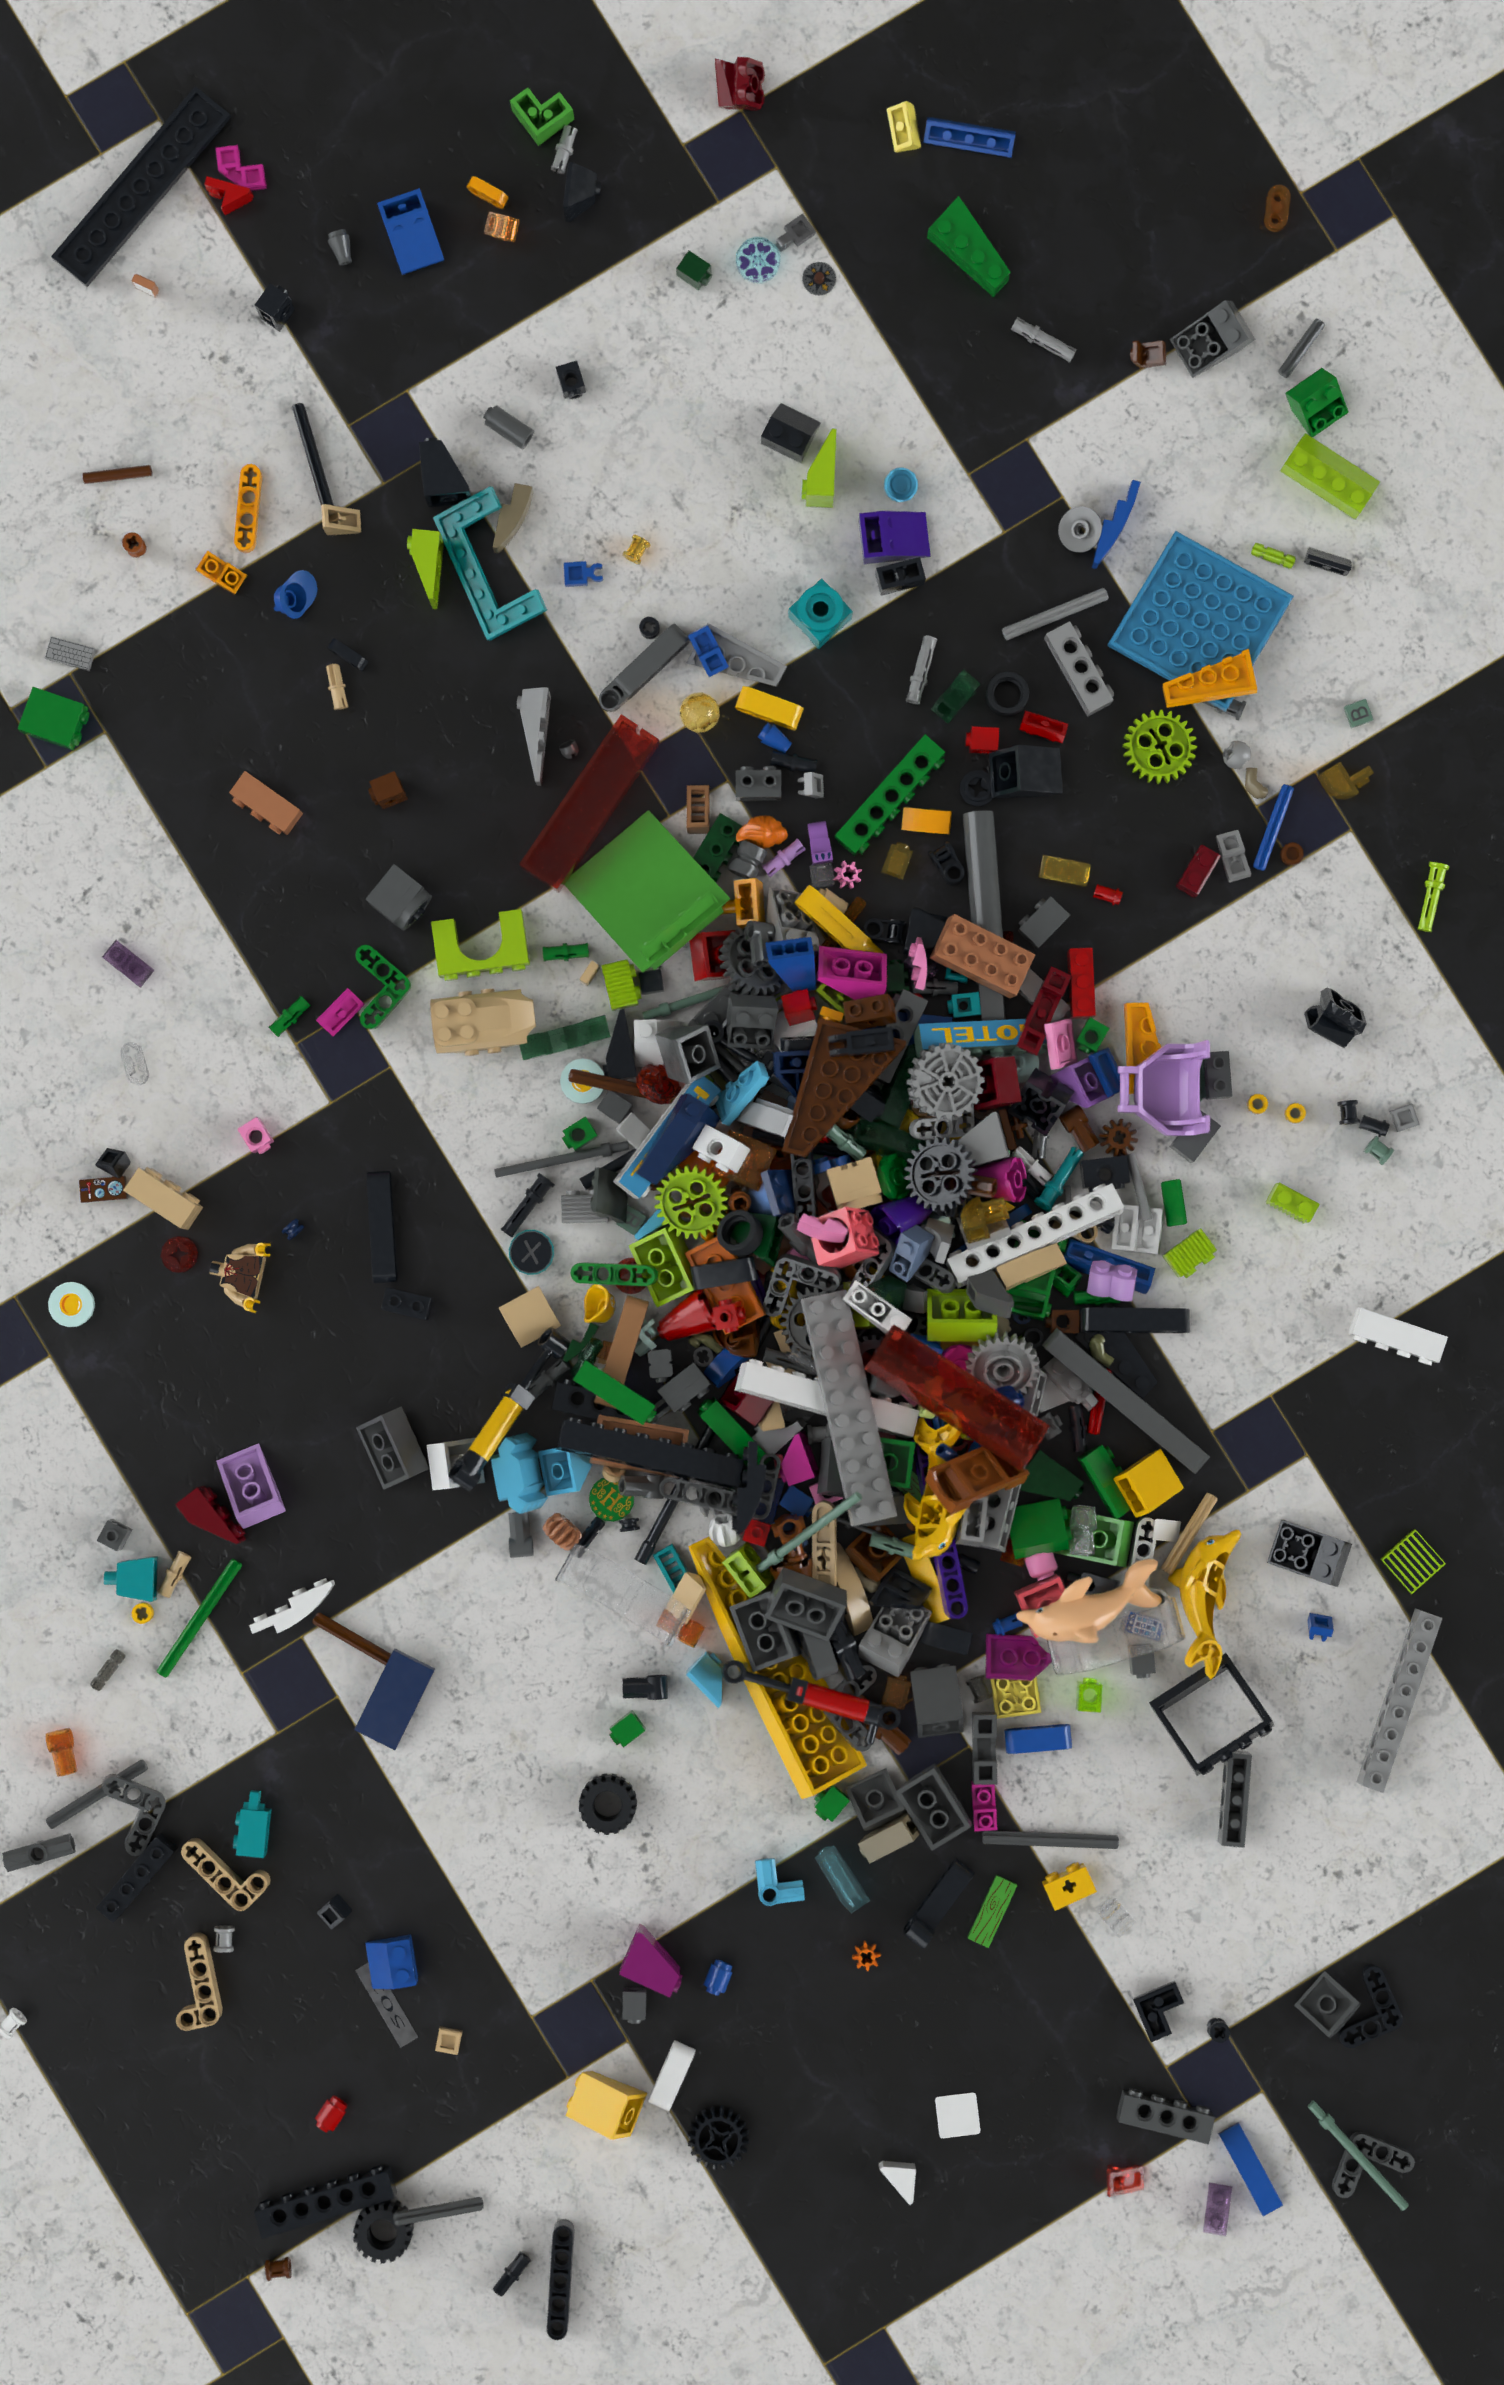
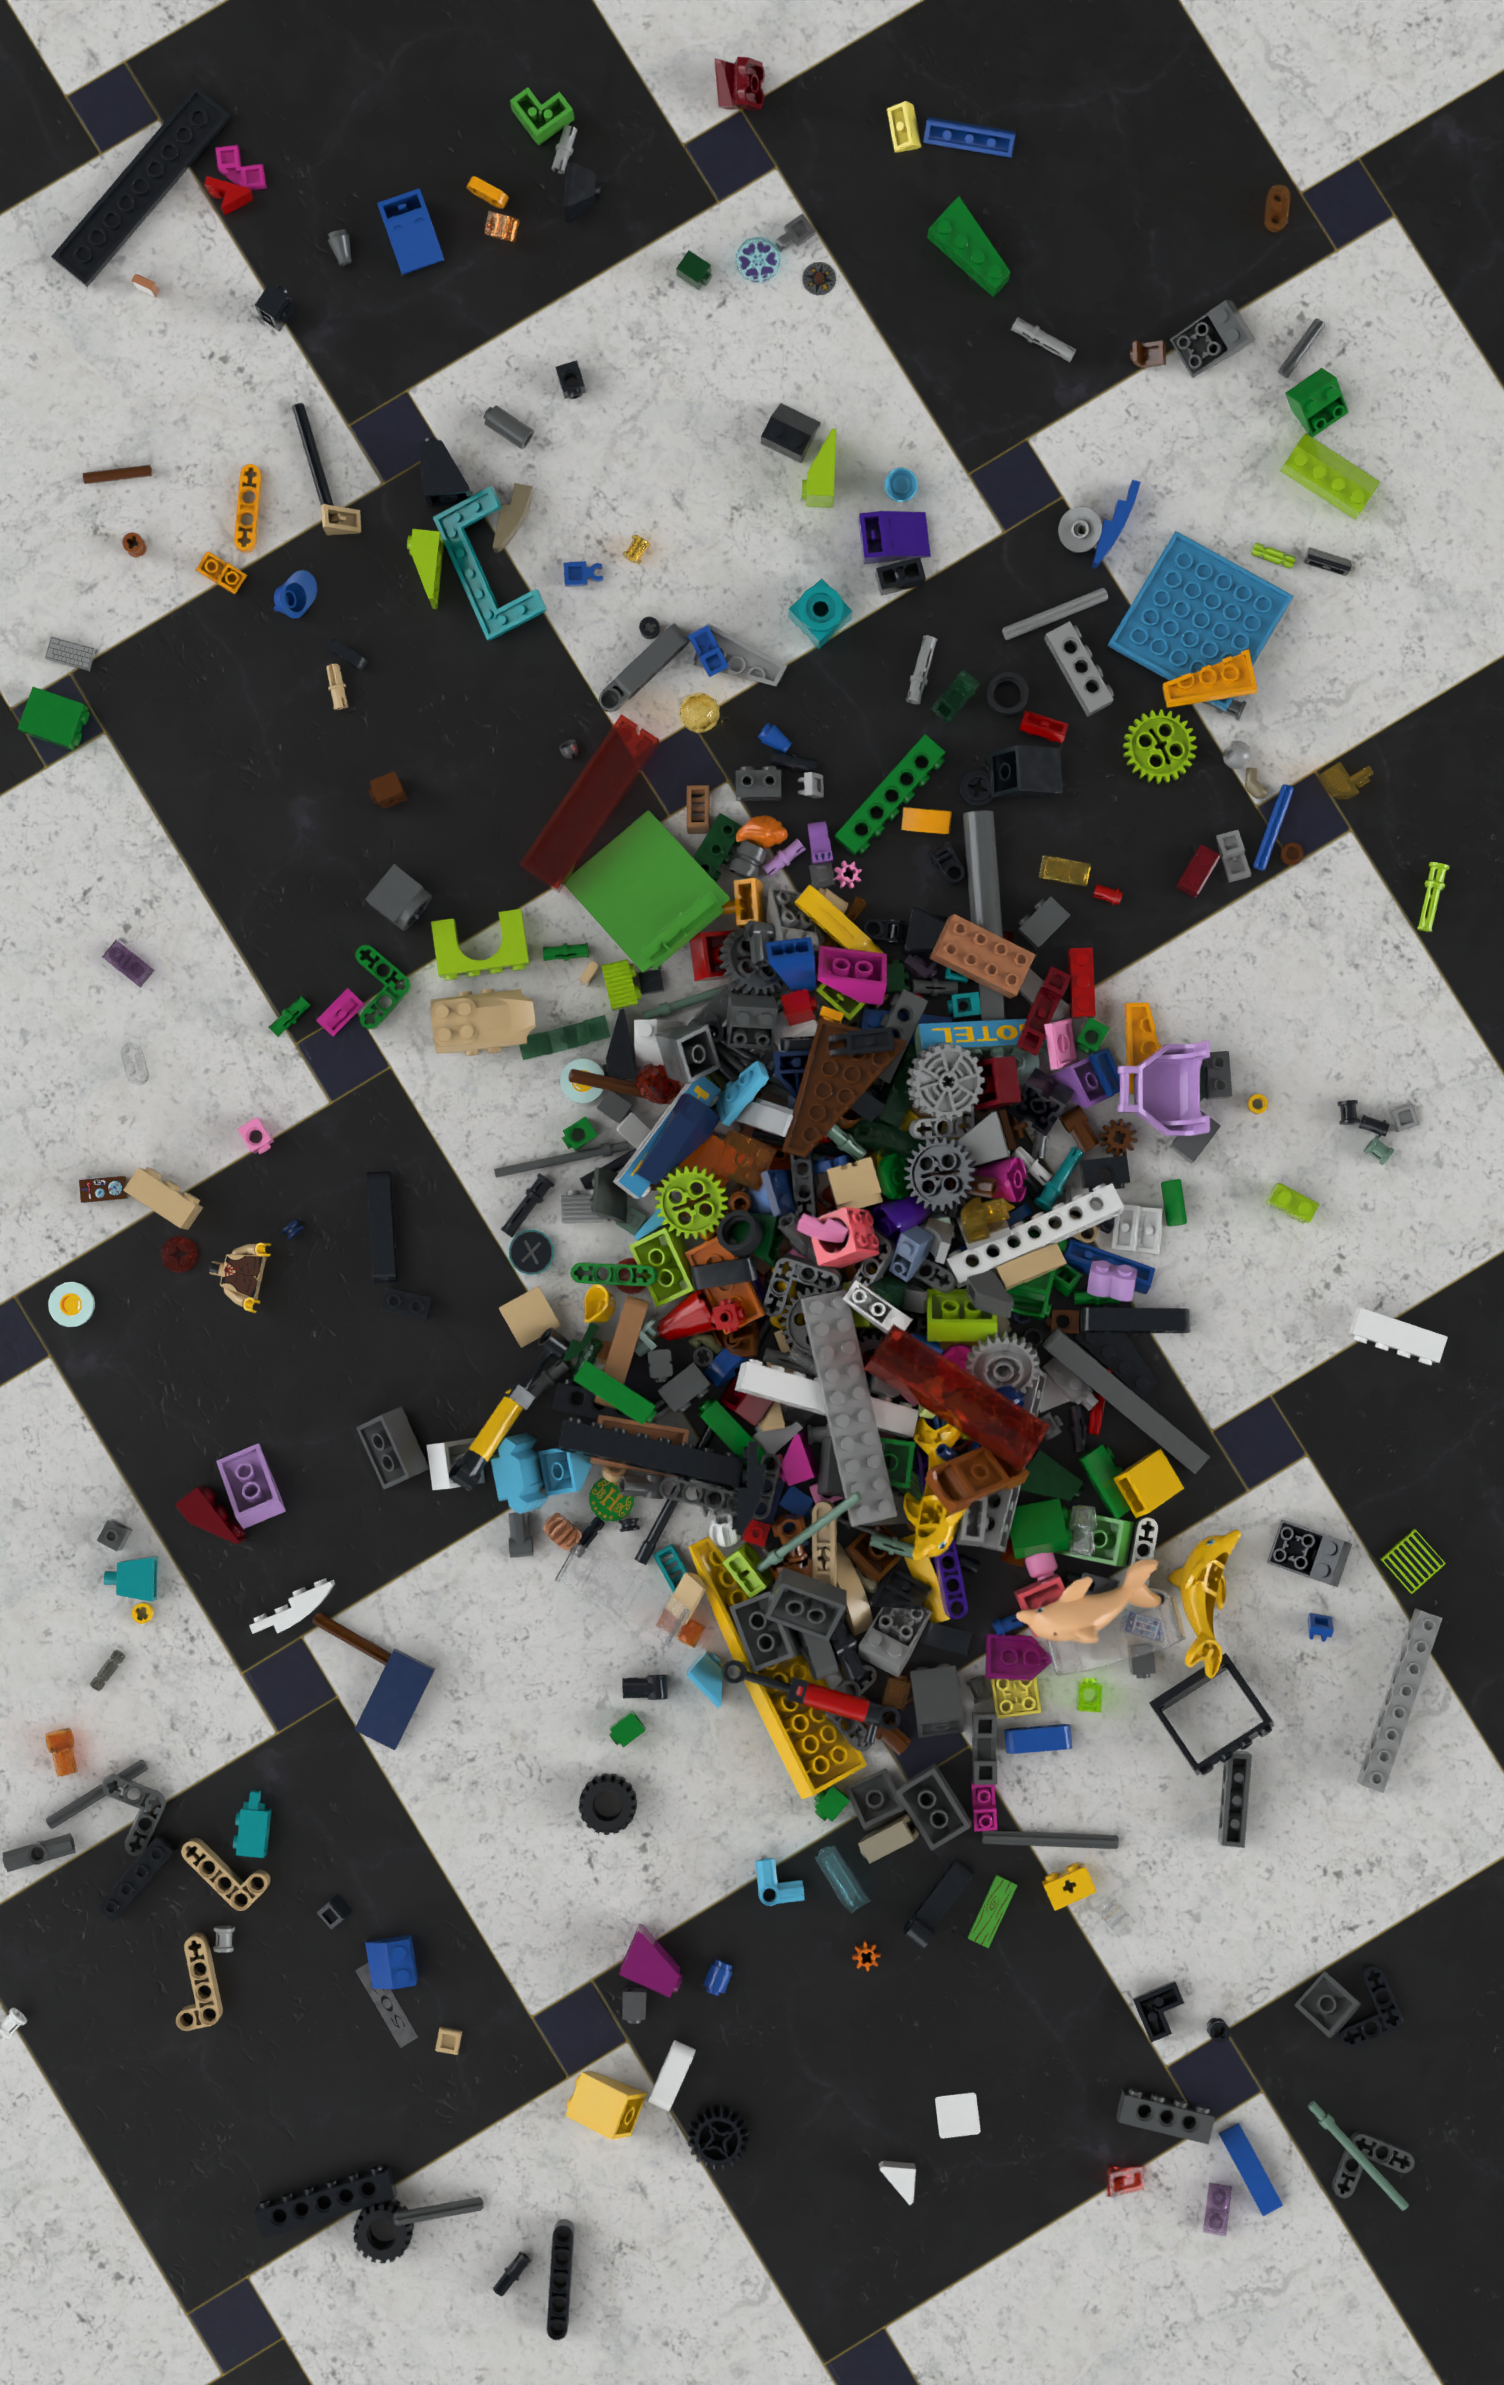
(113, 1162): black slope -> none
(174, 1574): tan pin -> none
(199, 1618): green axle -> none
(265, 804): nougat brick -> none
(278, 2269): reddish brown bush -> none
(331, 2114): red brick -> none
(534, 711): light grey wedge -> none
(711, 1141): white brick -> none
(769, 708): yellow beam -> none
(870, 1012): reddish brown brick -> none
(897, 860): clear yellow brick -> none
(918, 959): bright pink slope -> none
(982, 739): red brick -> none
(1097, 1350): olive arm -> none
(1139, 1188): light grey bar -> none
(1166, 1530): white sticker -> none
(1189, 1533): tan axle -> none
(1190, 1253): lime brick -> none
(1302, 1113): yellow axle -> none
(1335, 1018): black piece -> none
(1358, 713): sand green tile -> none

